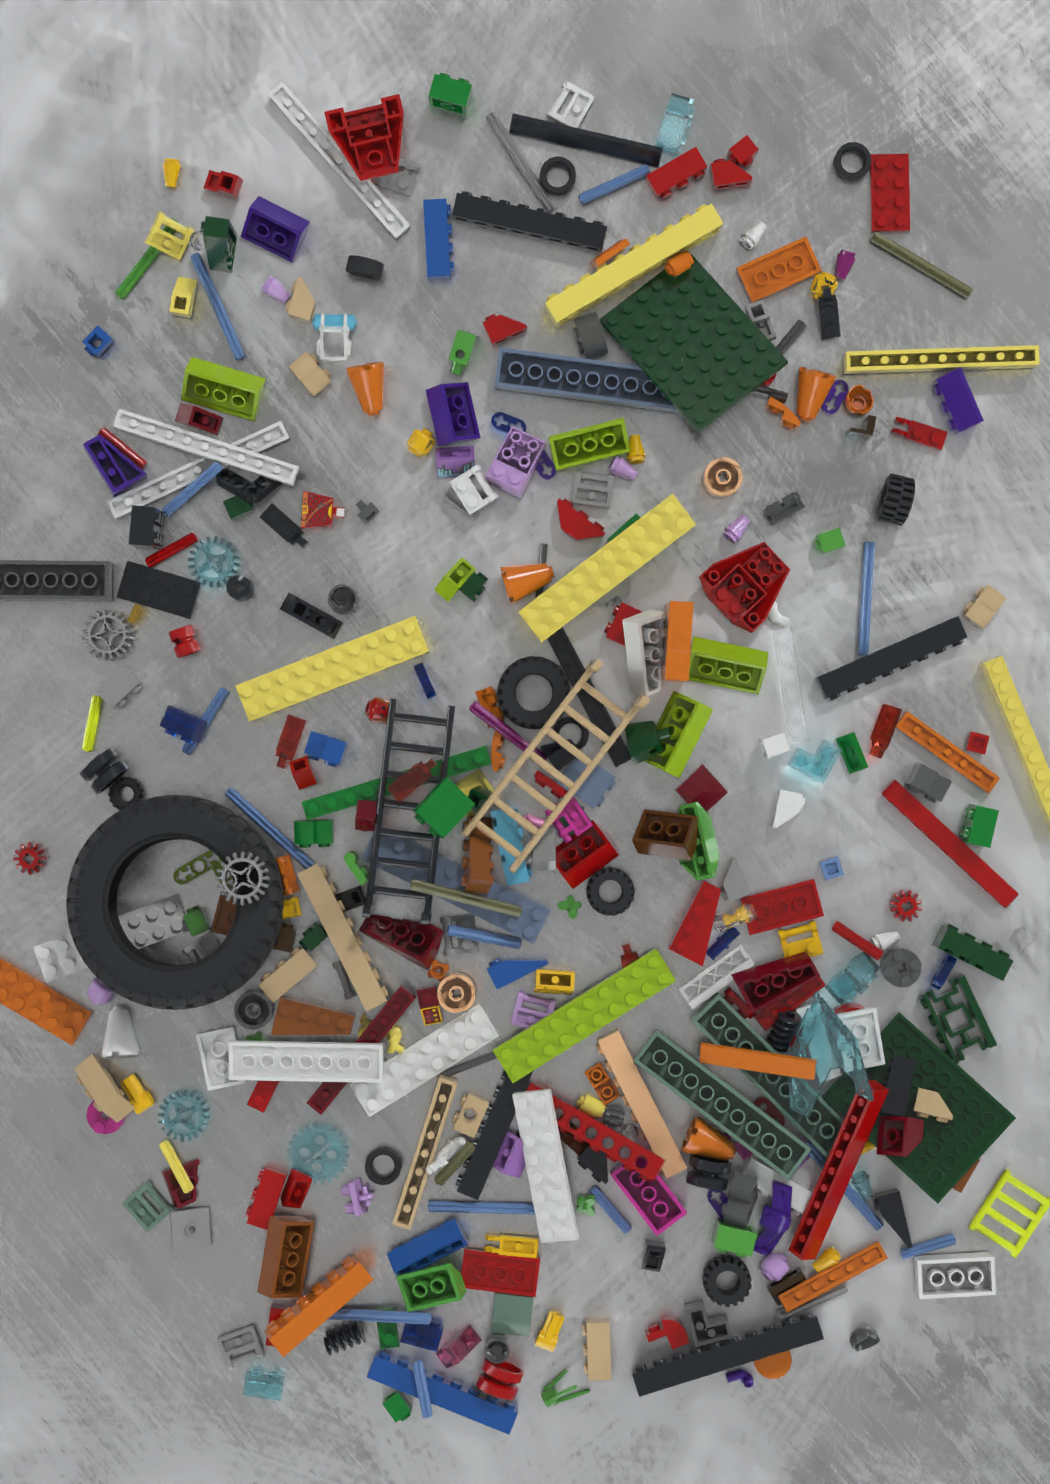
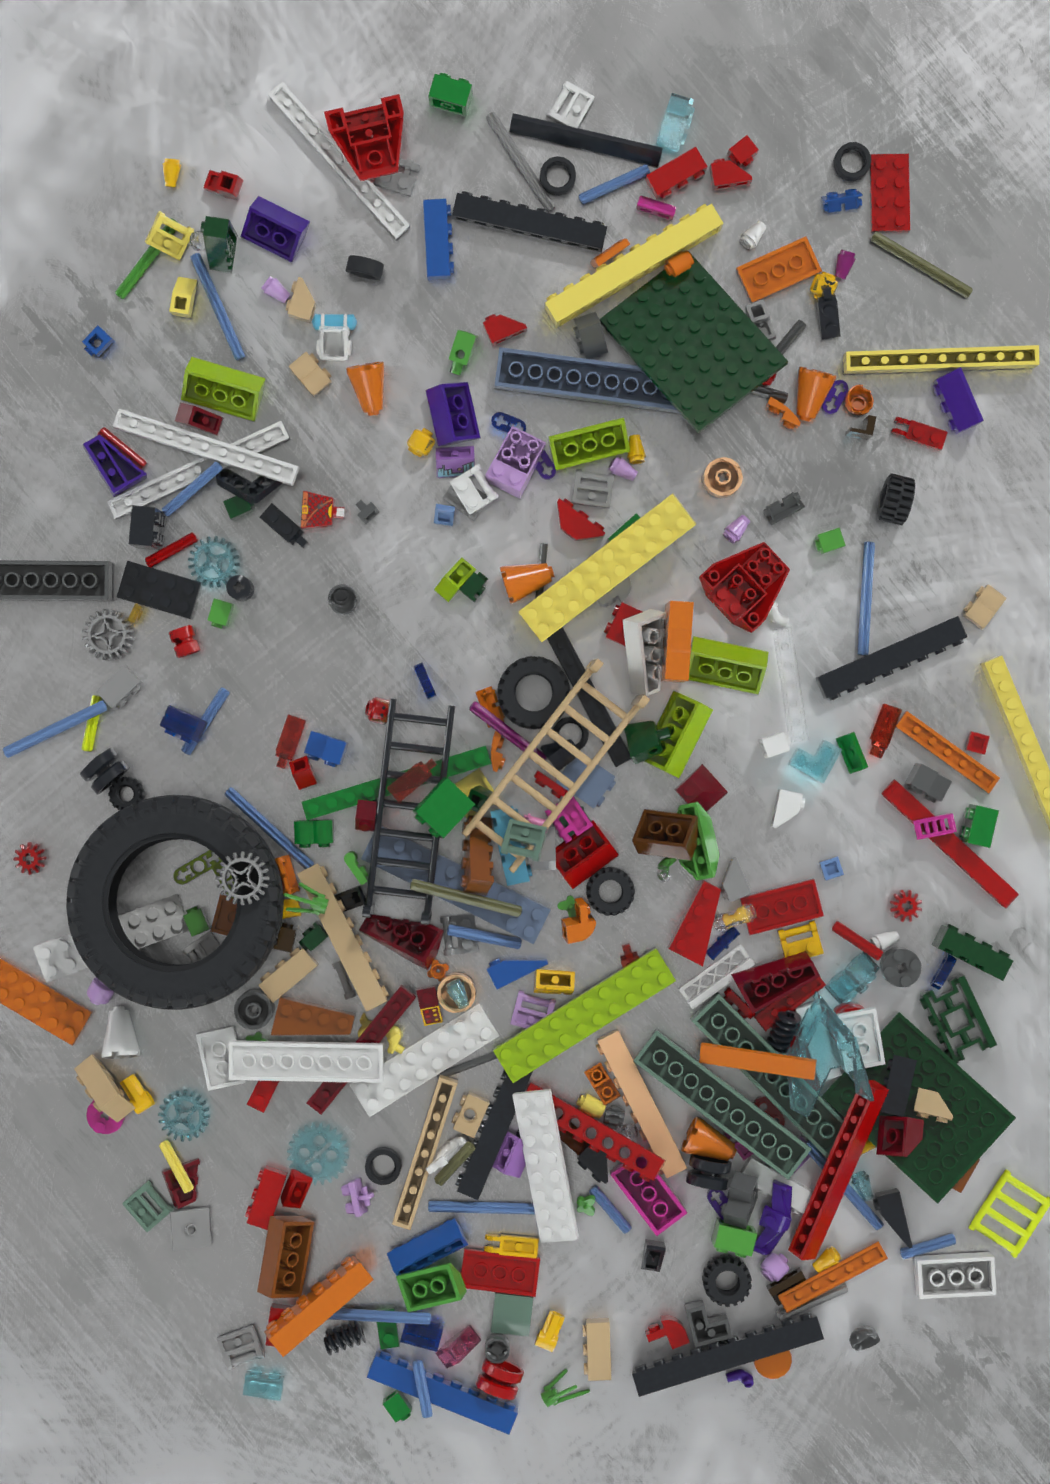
(55, 729): none -> medium blue axle
(220, 613): none -> bright green brick
(311, 615): black slope -> none
(317, 904): none -> bright green plant
(332, 669): light yellow brick -> none
(444, 514): none -> medium blue plate
(458, 993): none -> clear light blue cone
(527, 834): none -> sand green plate
(581, 926): none -> orange brick
(656, 207): none -> dark pink slope
(663, 869): none -> clear arm
(849, 198): none -> blue hinge
(951, 822): none -> dark pink slope

